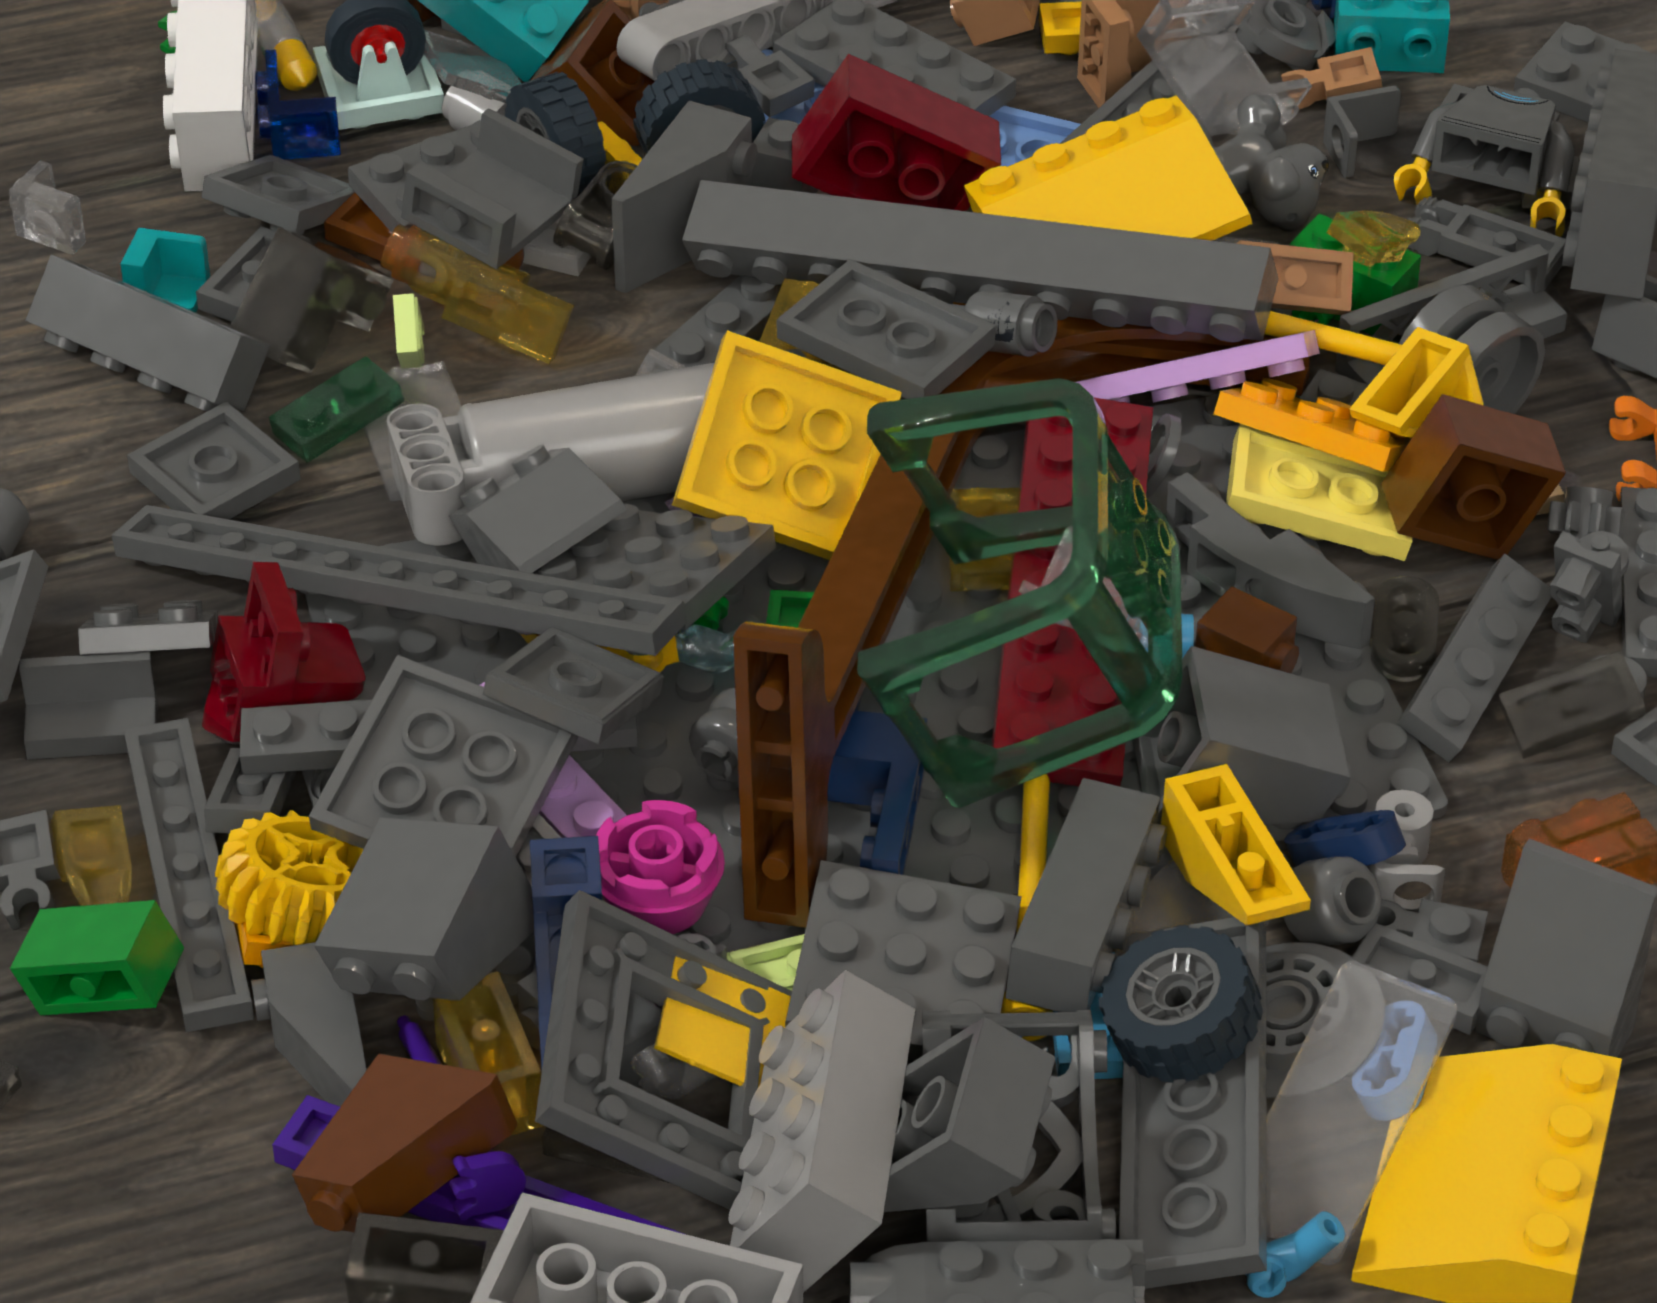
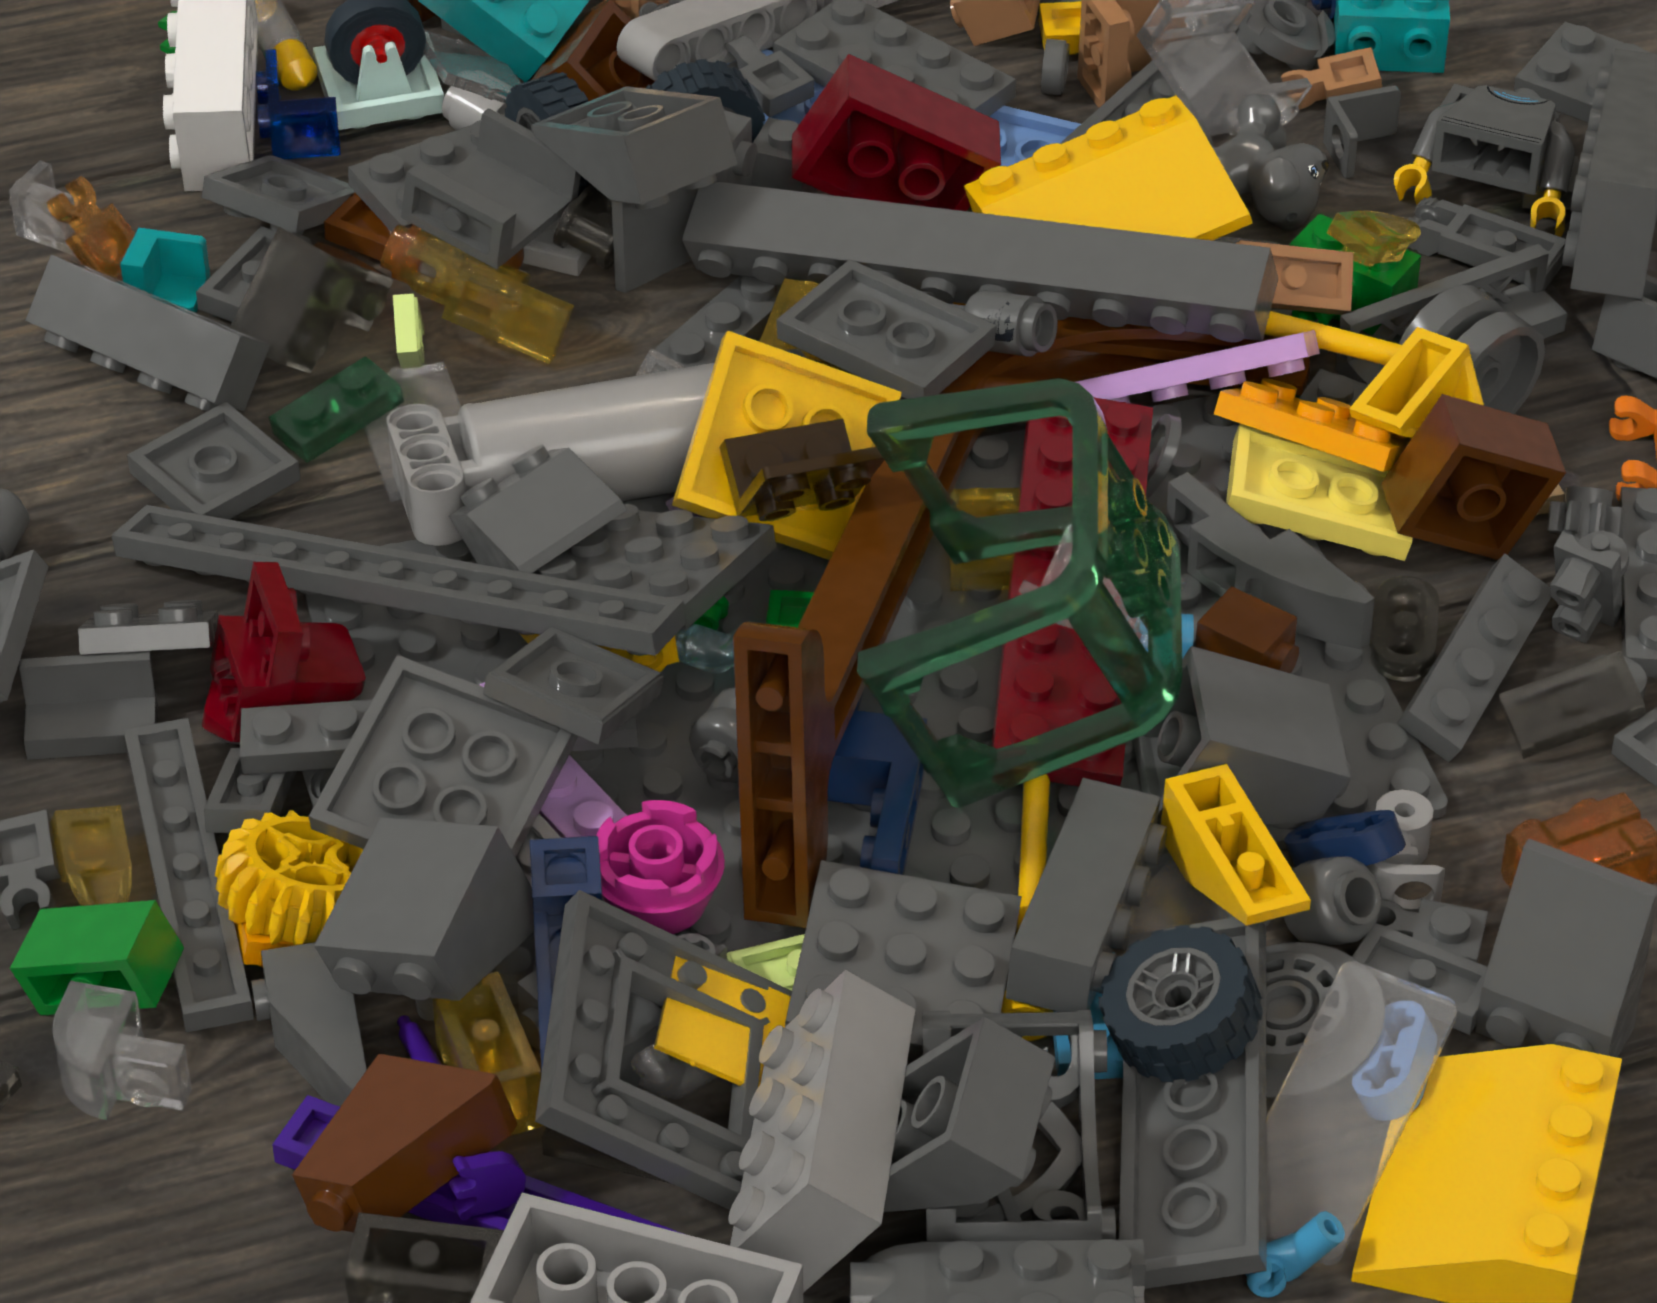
(99, 234): none -> clear orange plate
(108, 1058): none -> clear brick
(642, 143): none -> dark grey slope
(795, 469): none -> dark brown bracket
(1055, 67): none -> dark grey tile

